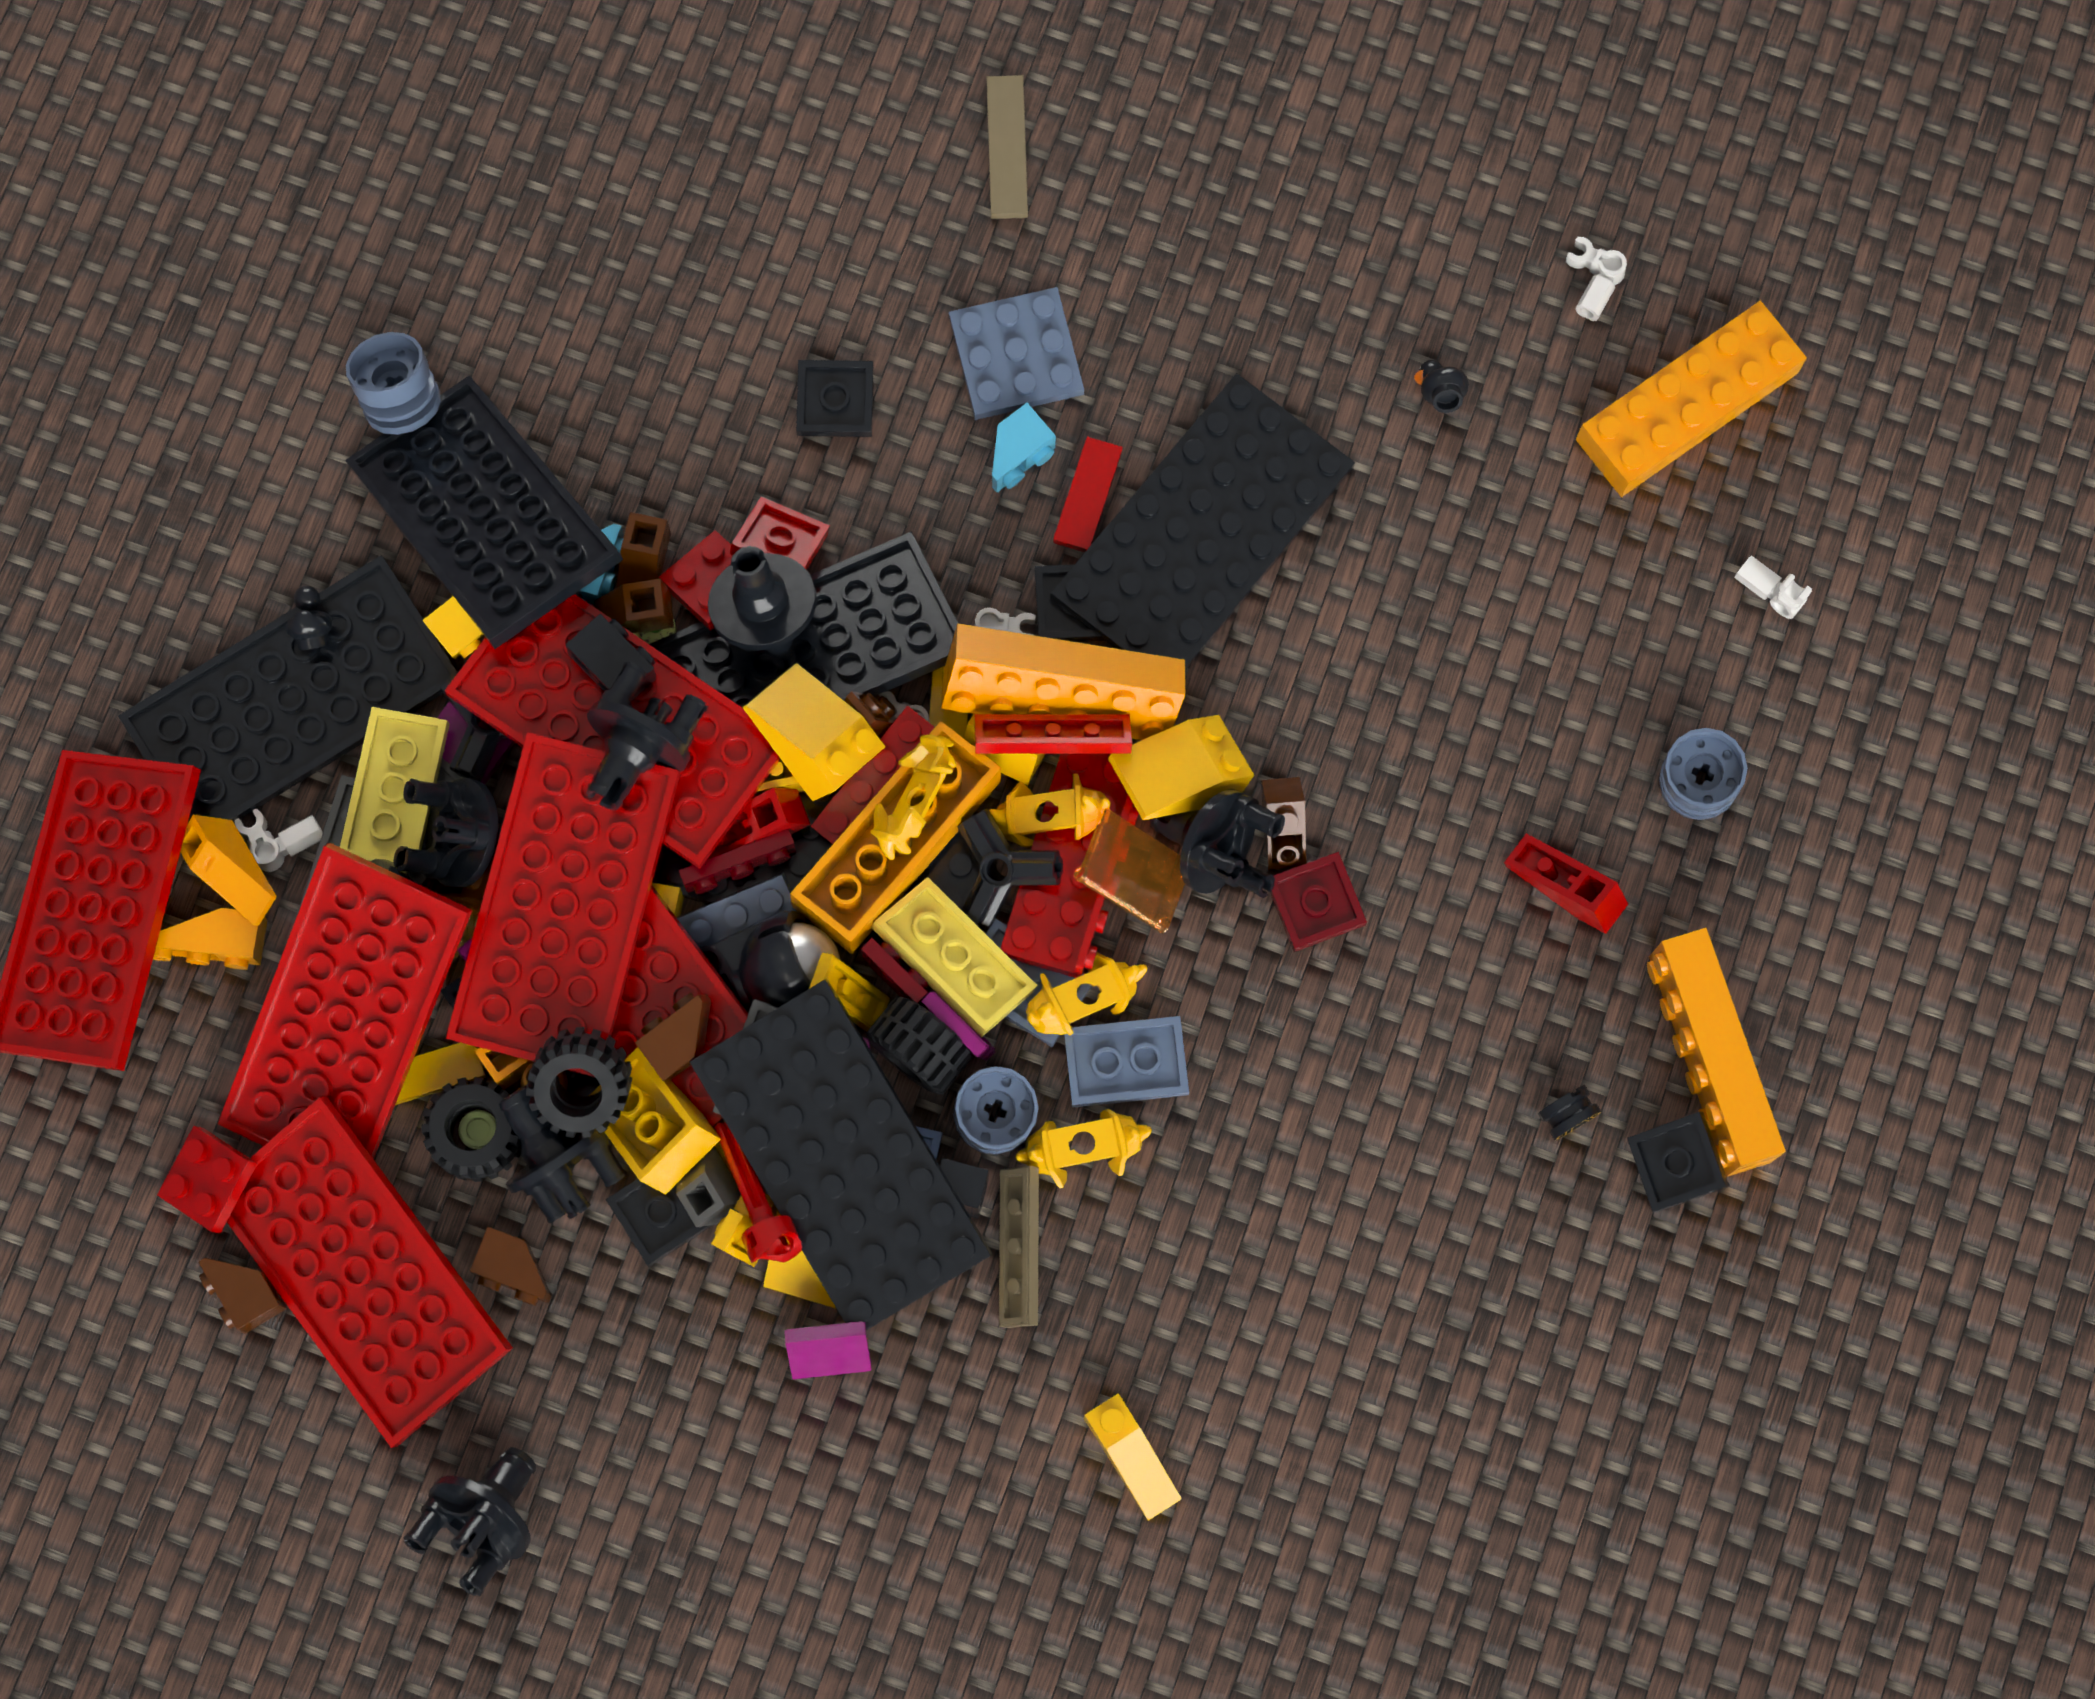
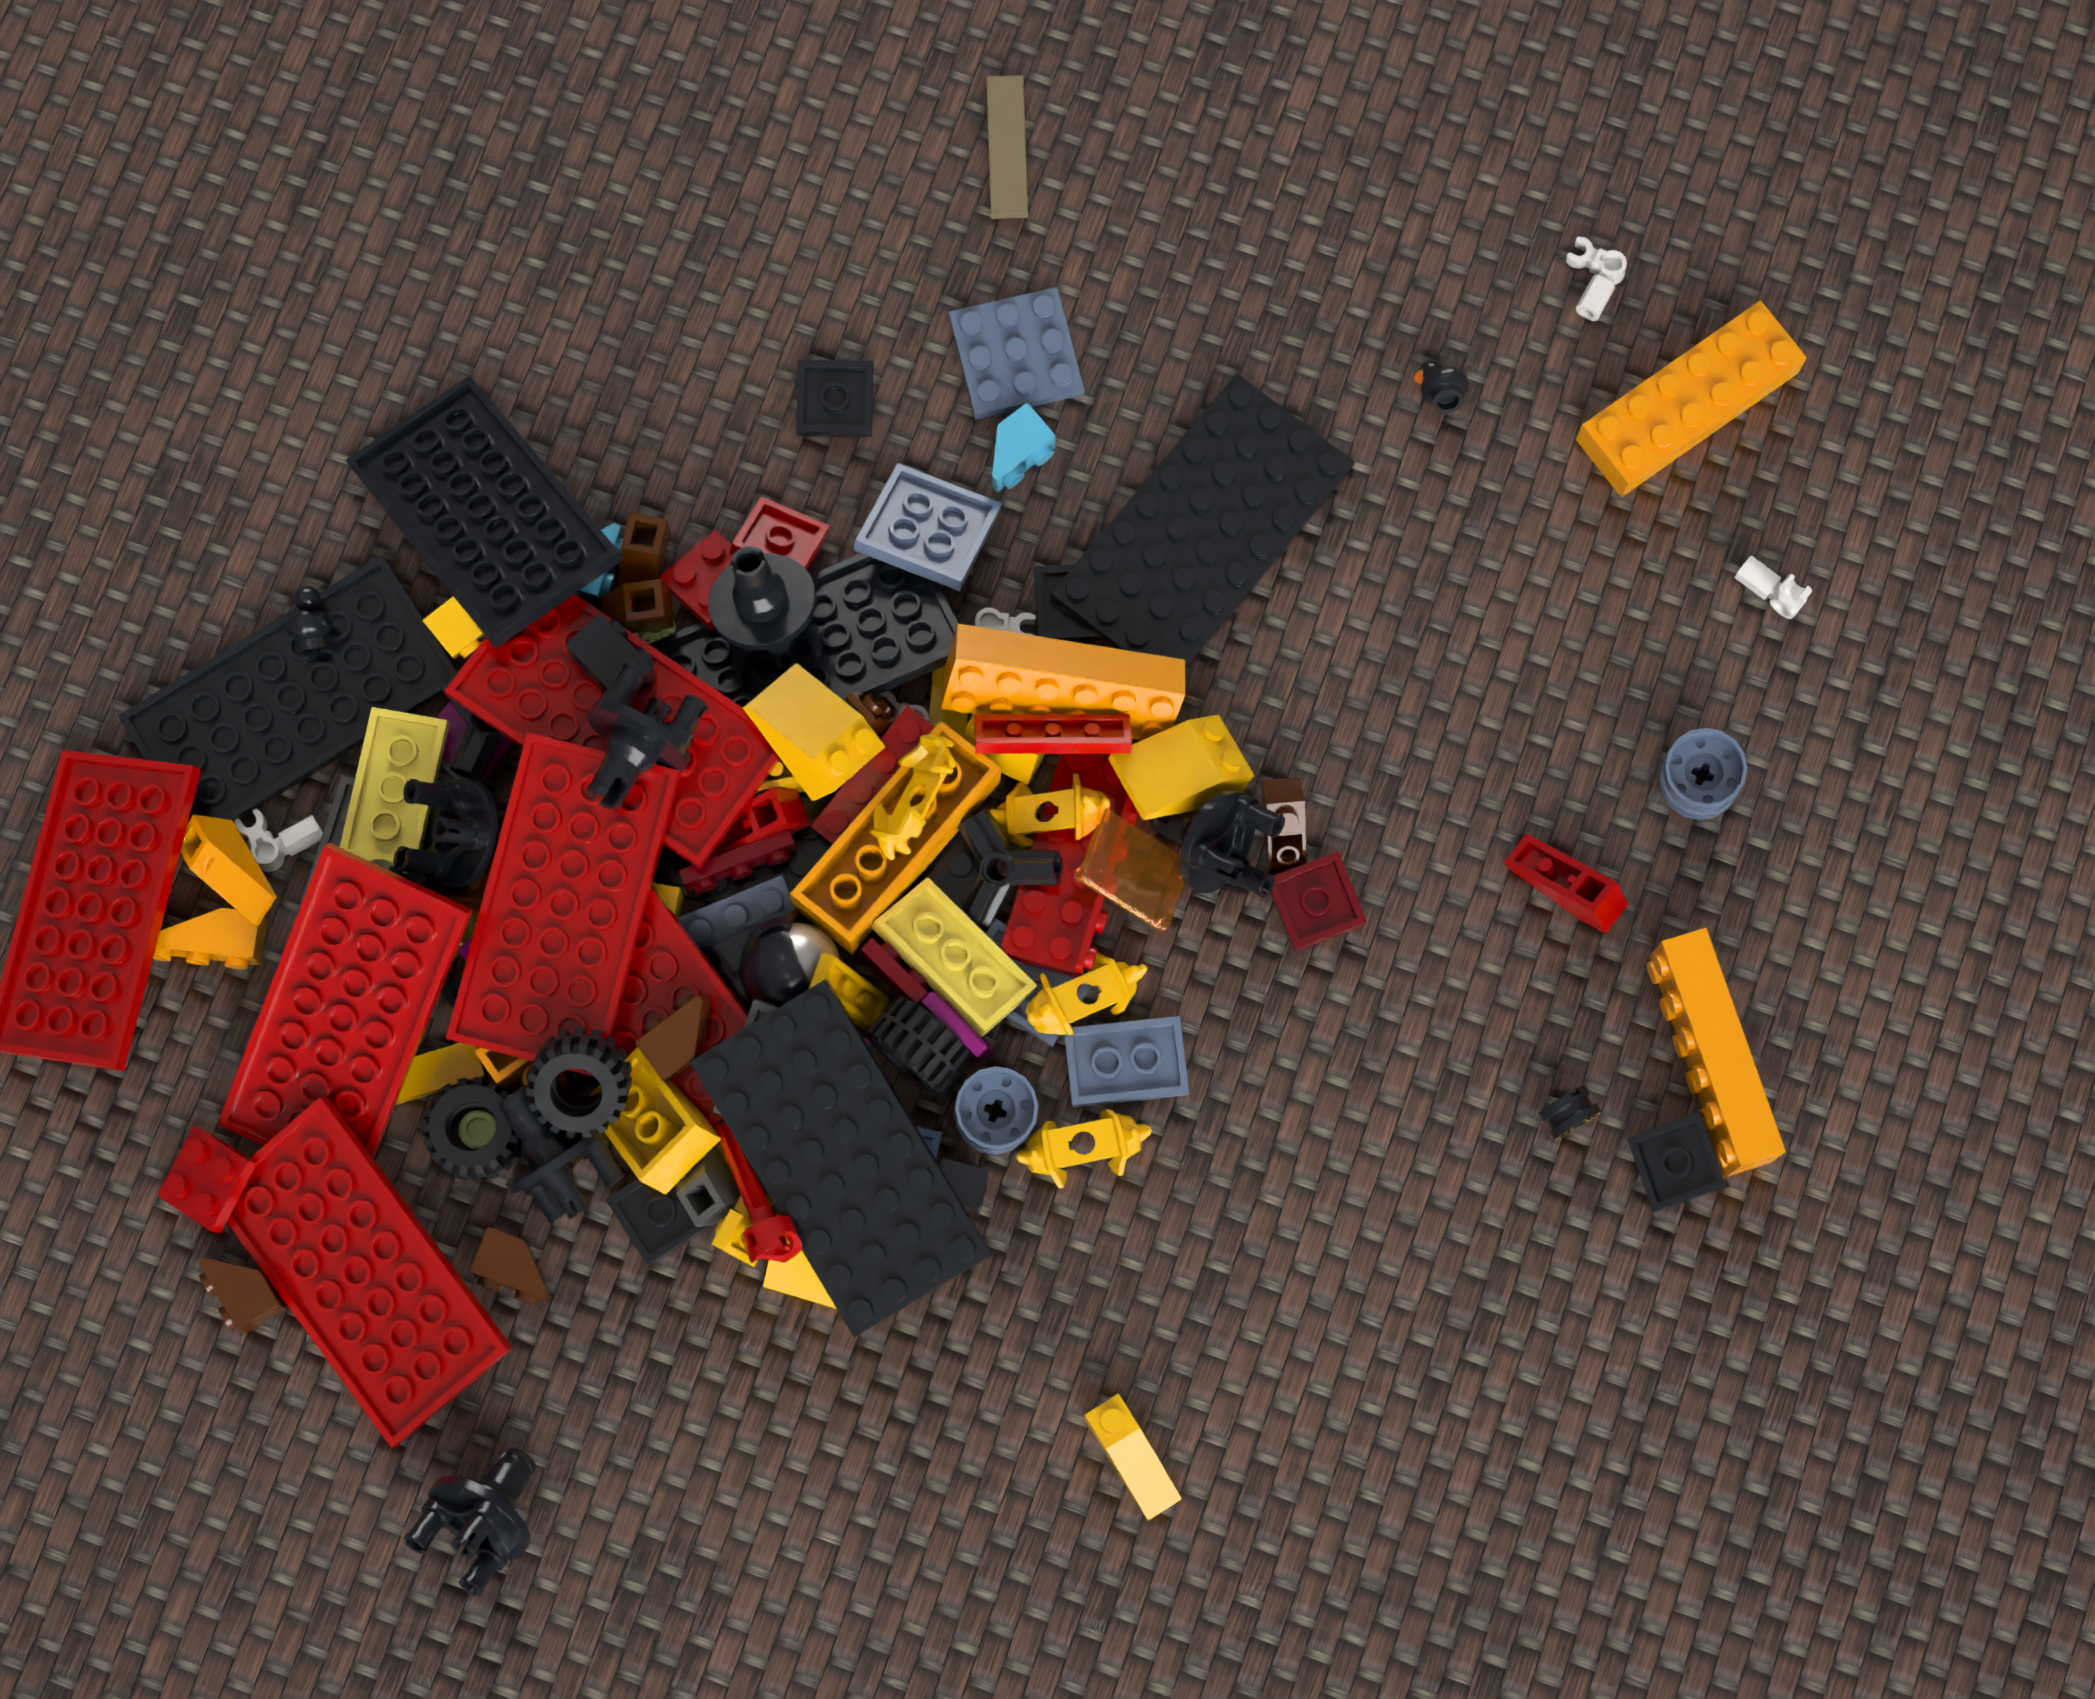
(393, 383): sand blue wheel -> none
(828, 1350): magenta tile -> none
(928, 526): none -> sand blue plate
(1019, 1247): dark tan tile -> none
(1087, 494): red tile -> none

